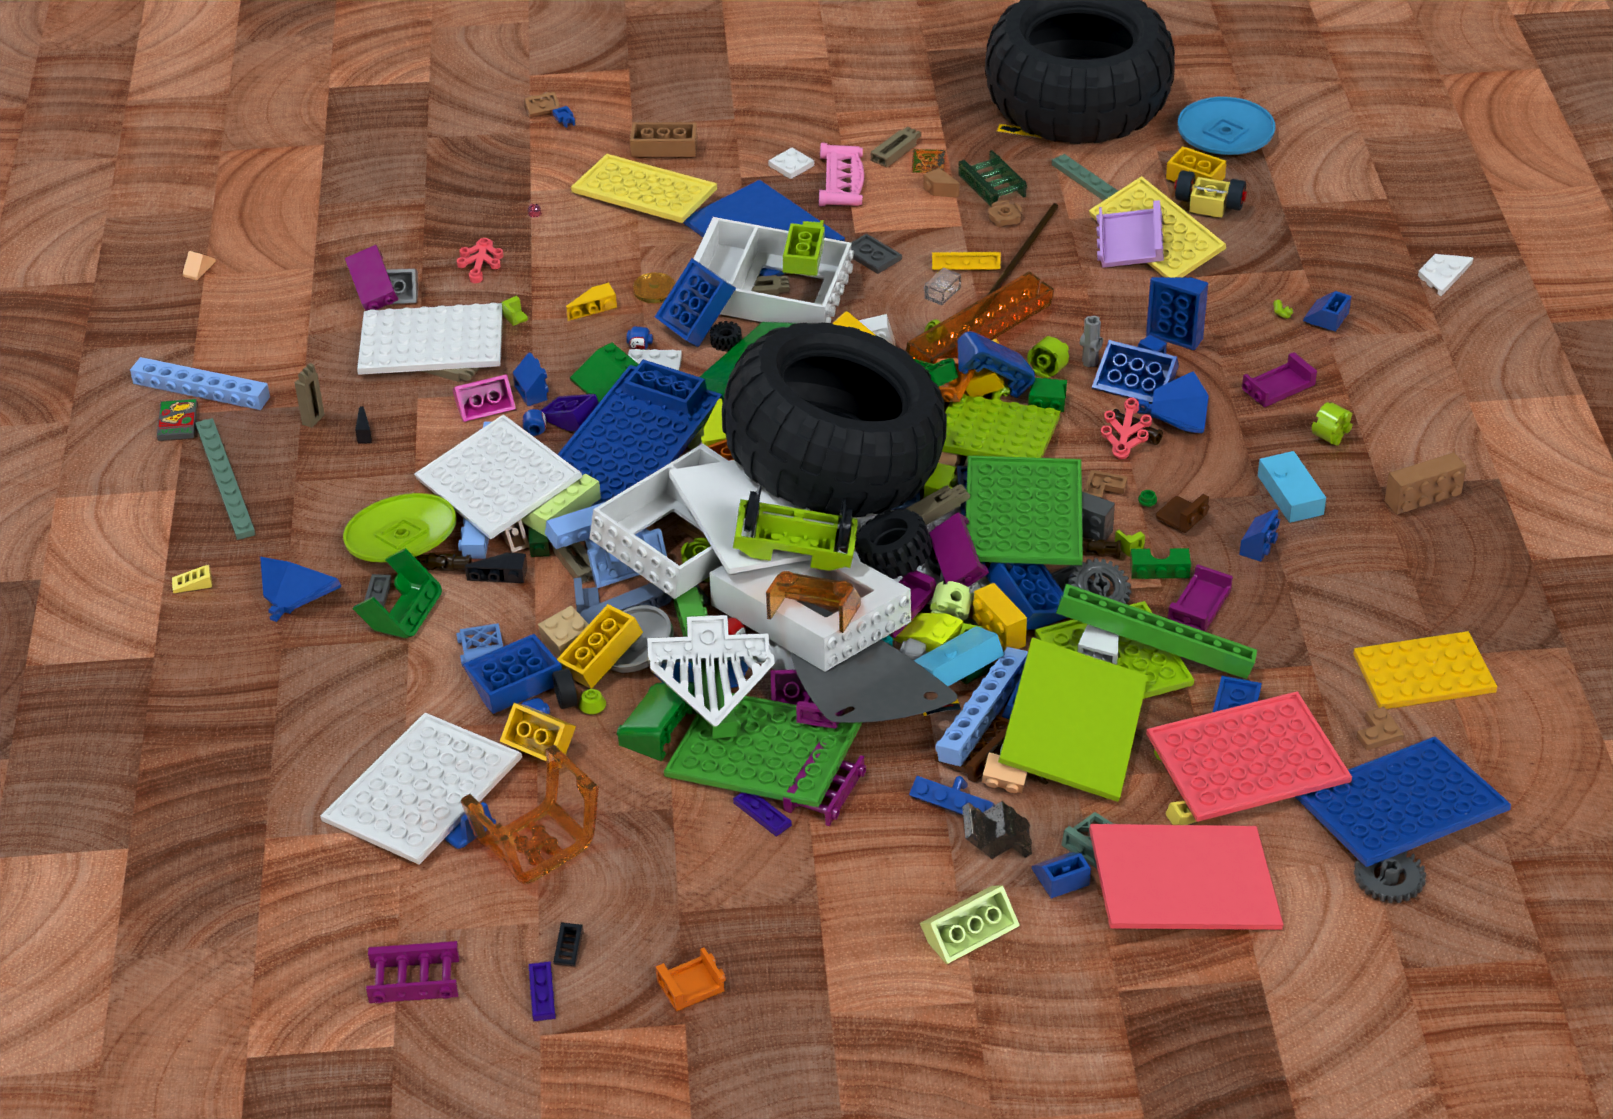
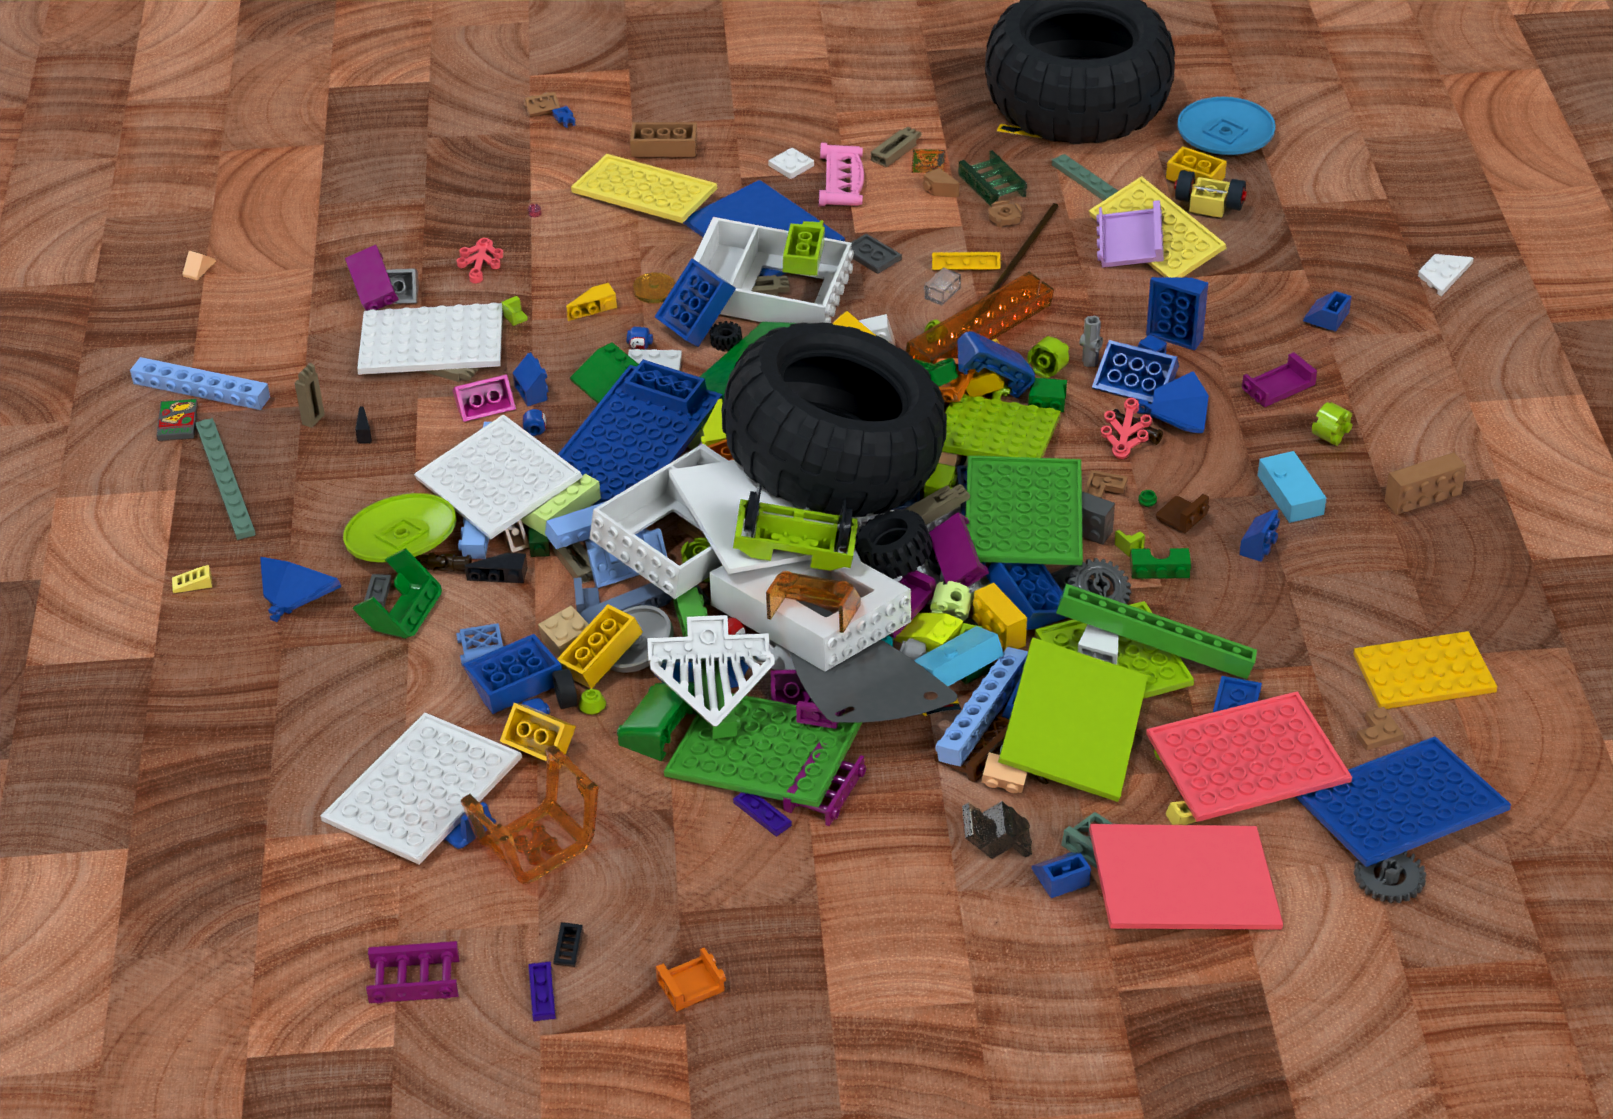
(570, 411): dark purple slope -> none
(945, 796): blue plate -> none
(970, 923): yellowish green slope -> none
(1101, 547): dark brown piece -> none
(1201, 598): magenta panel -> none
(1283, 312): lime arm -> none

